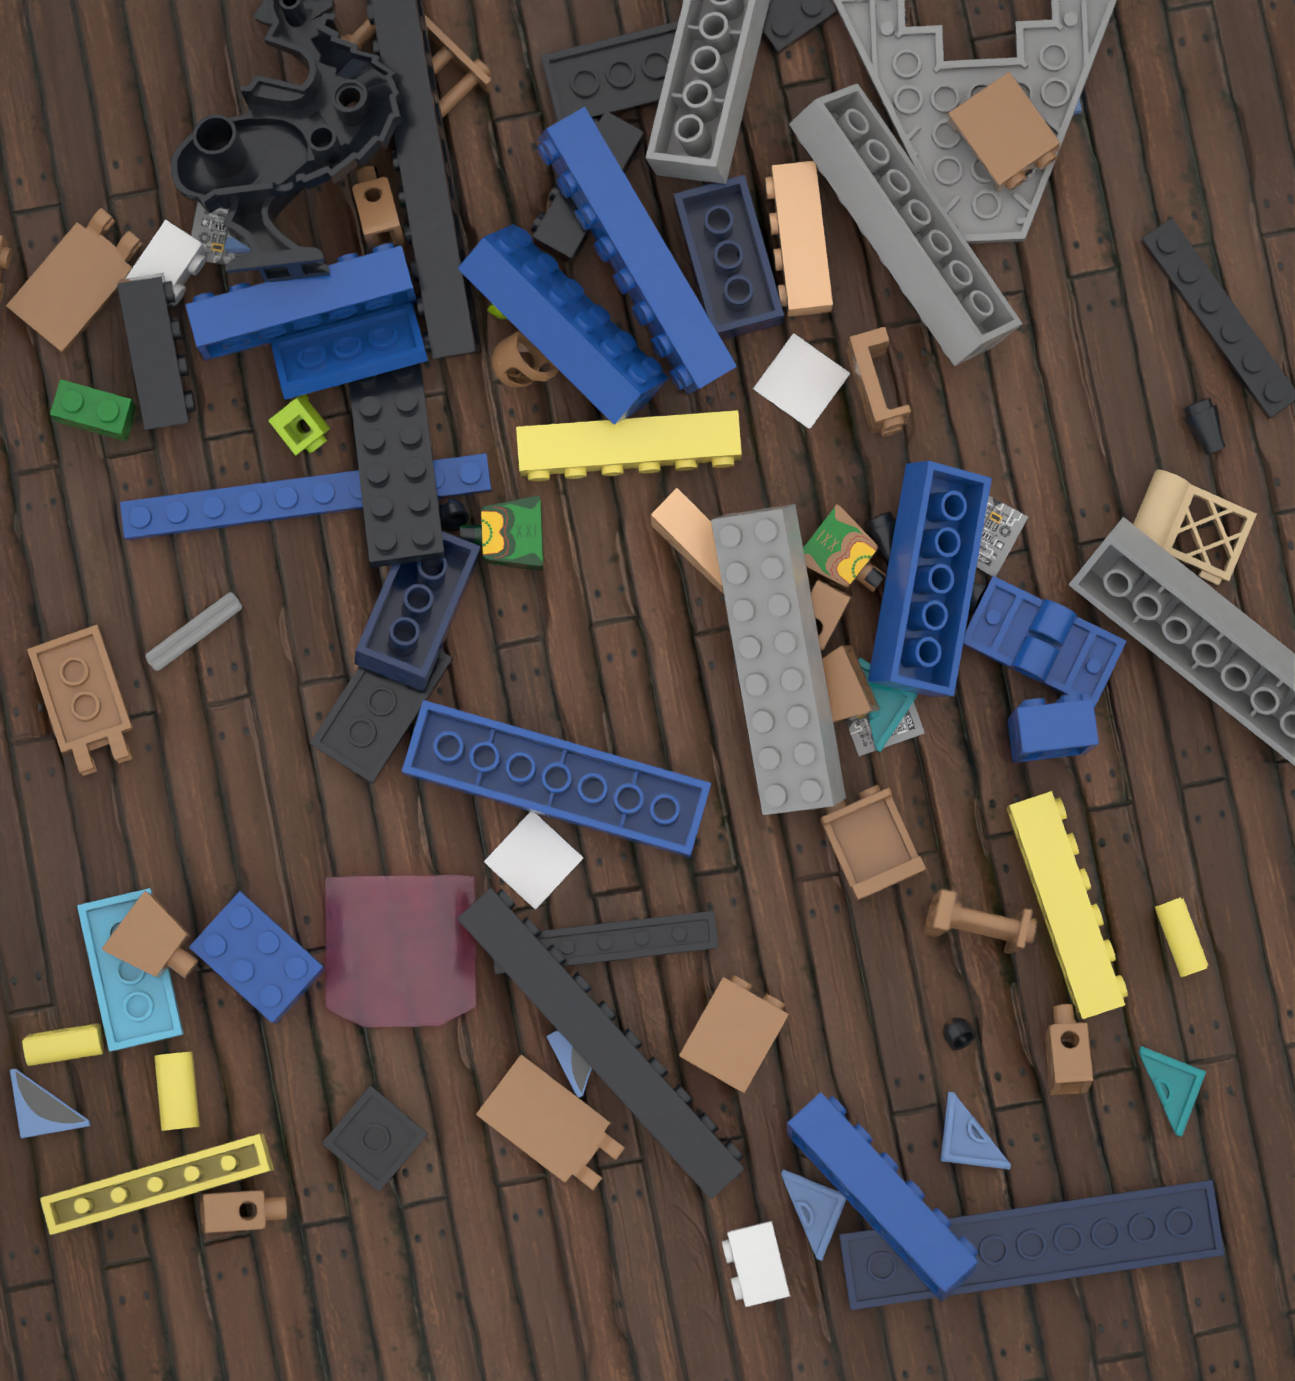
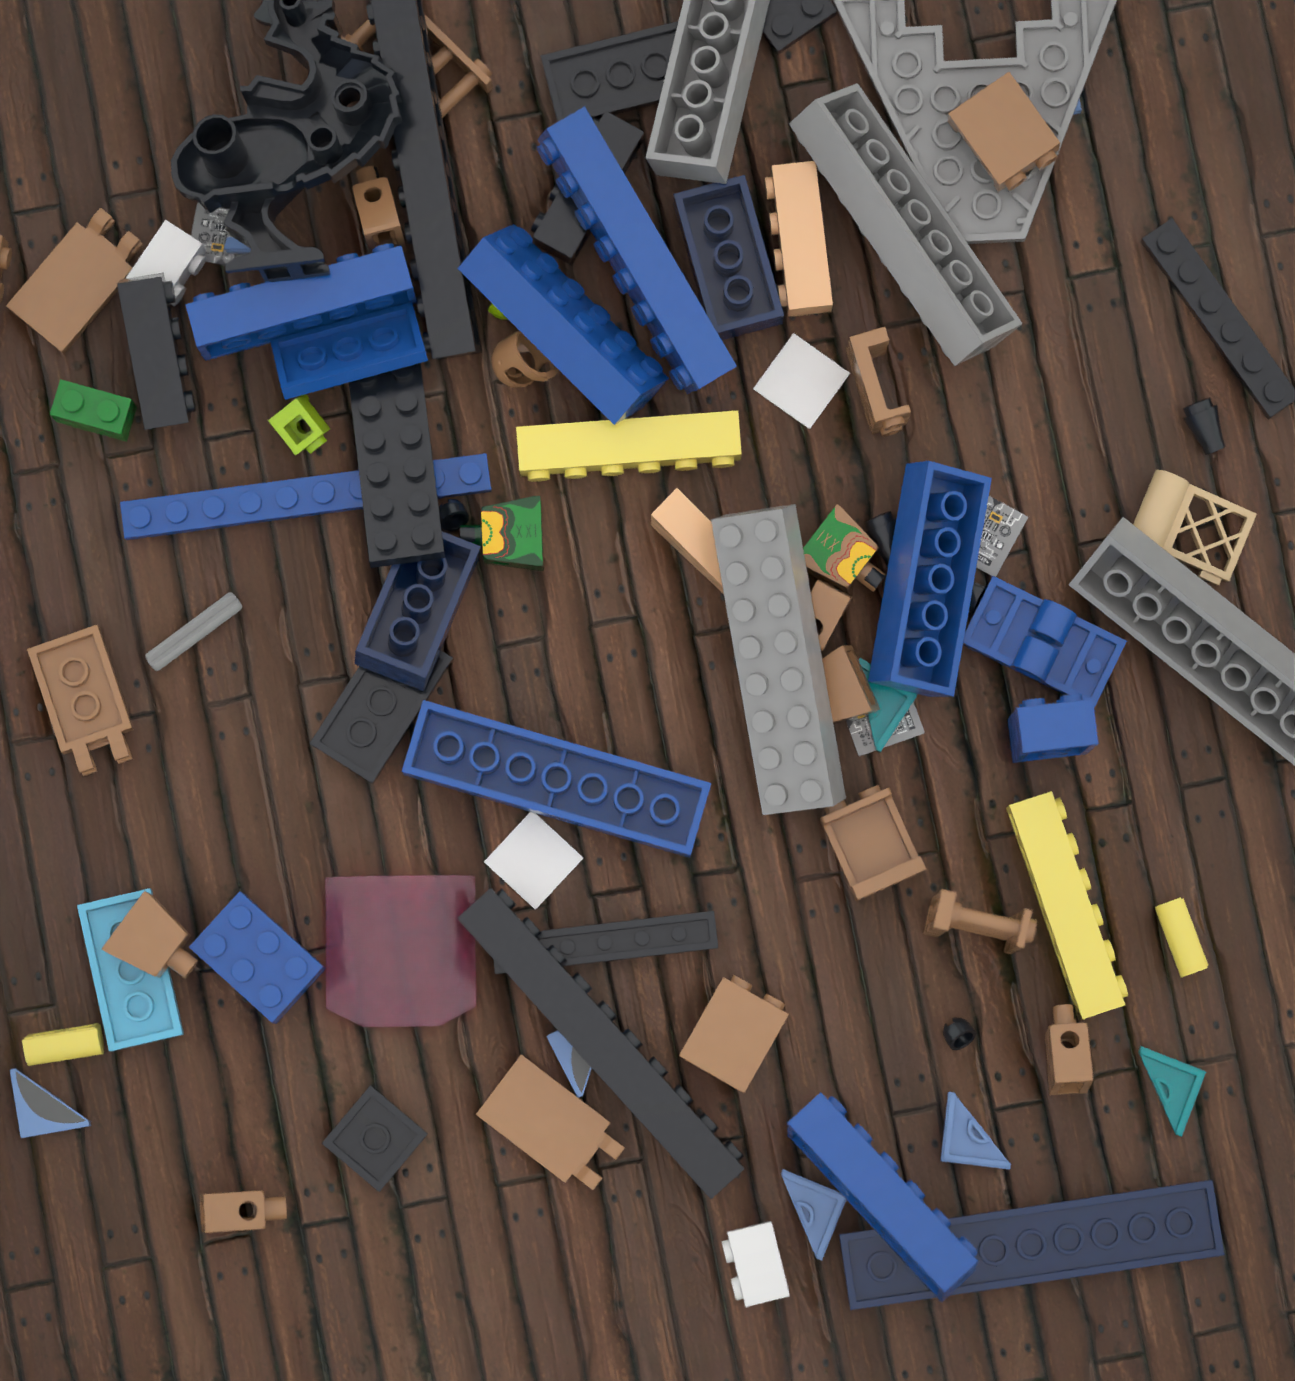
(156, 1184): light yellow brick -> none
(177, 1091): light yellow brick -> none

